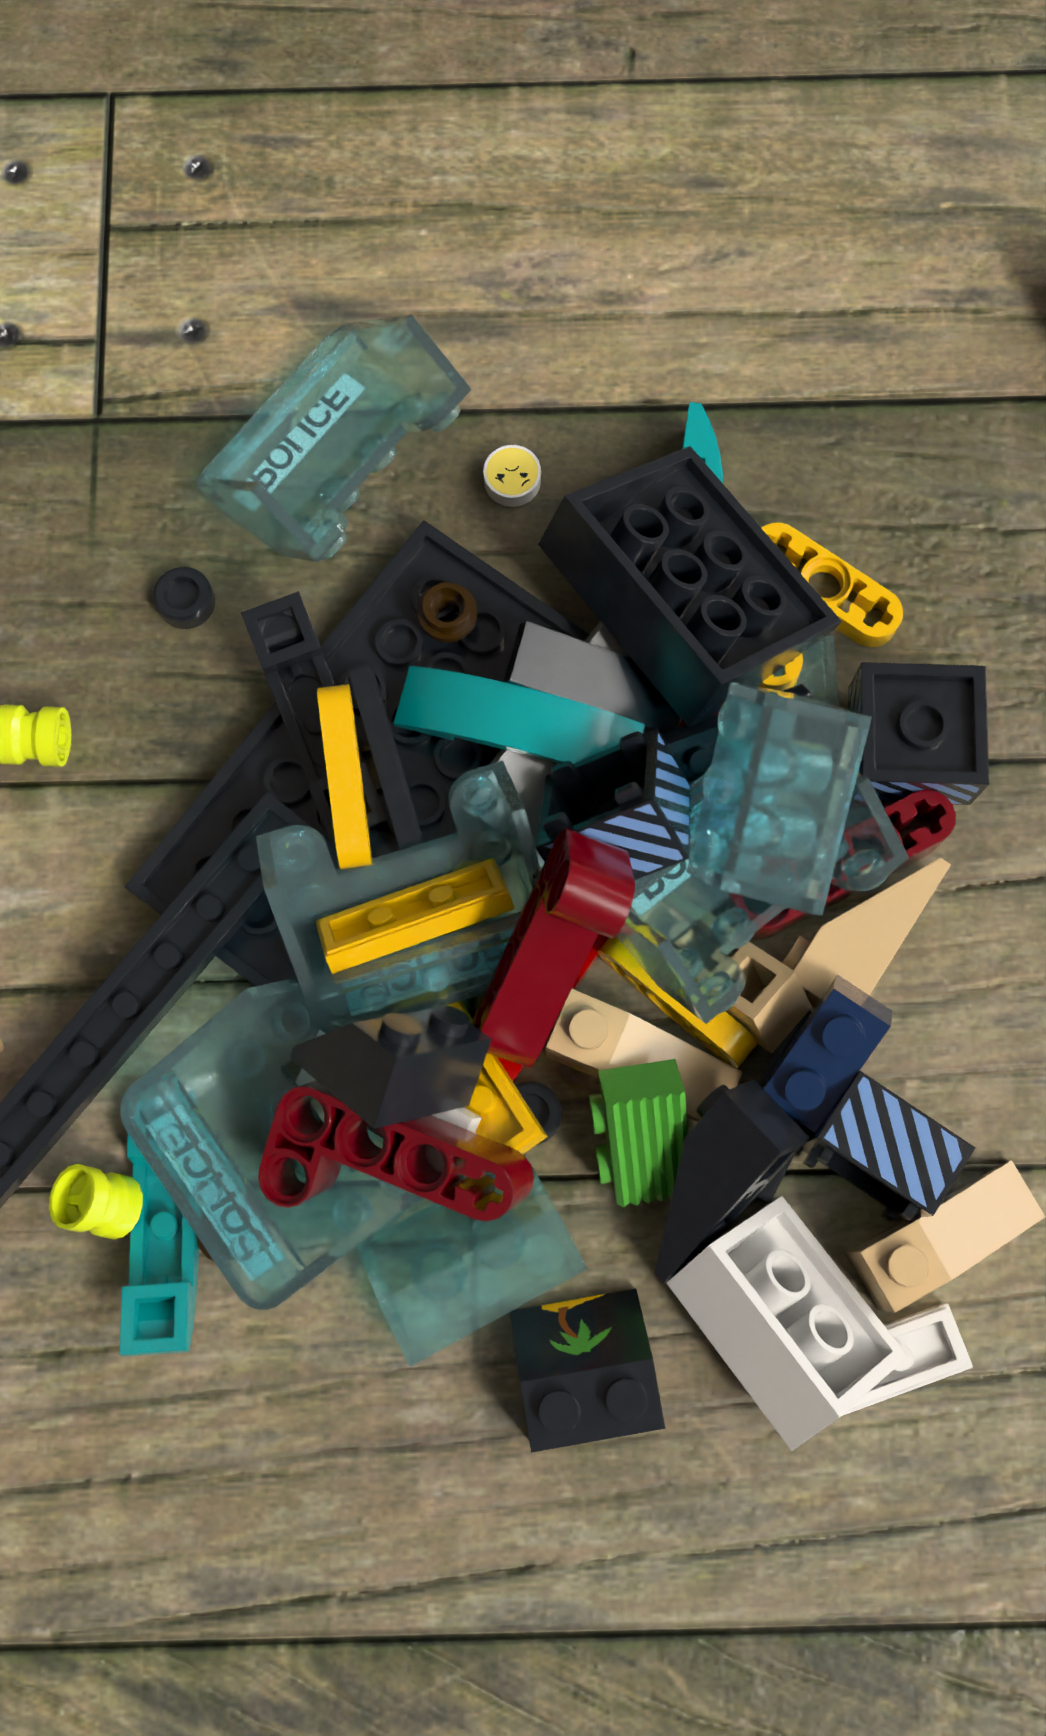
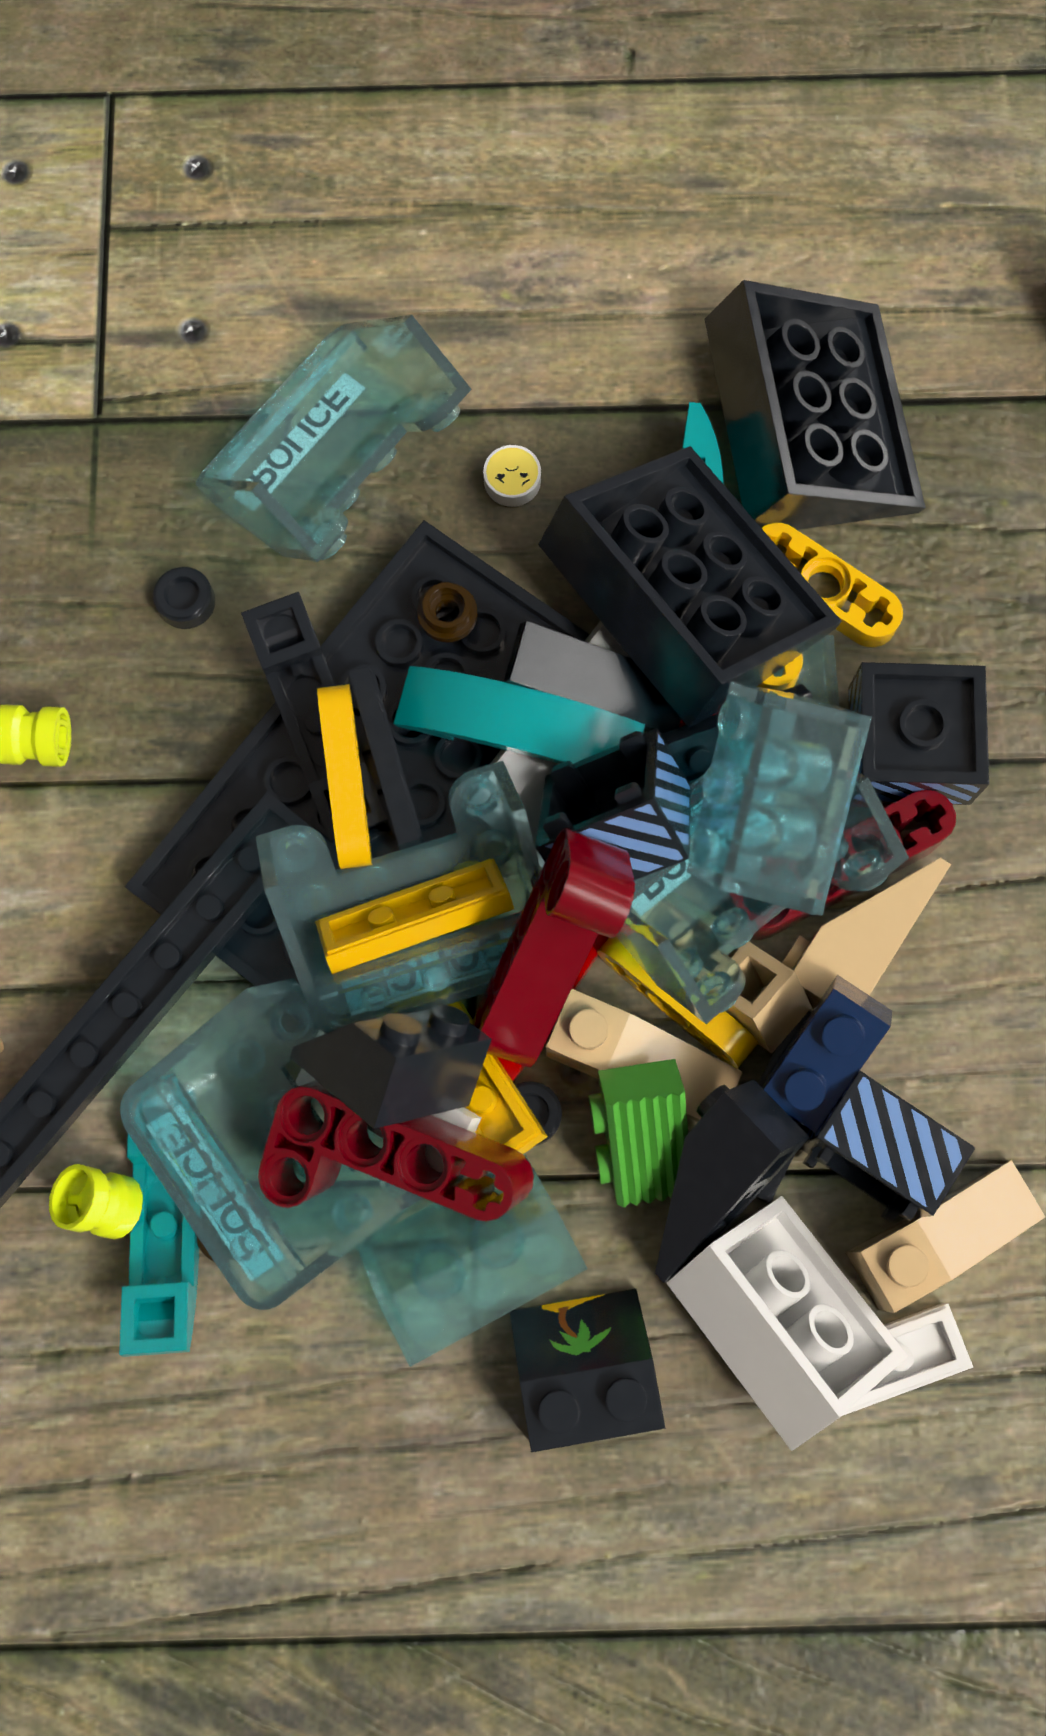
(811, 408): none -> black slope

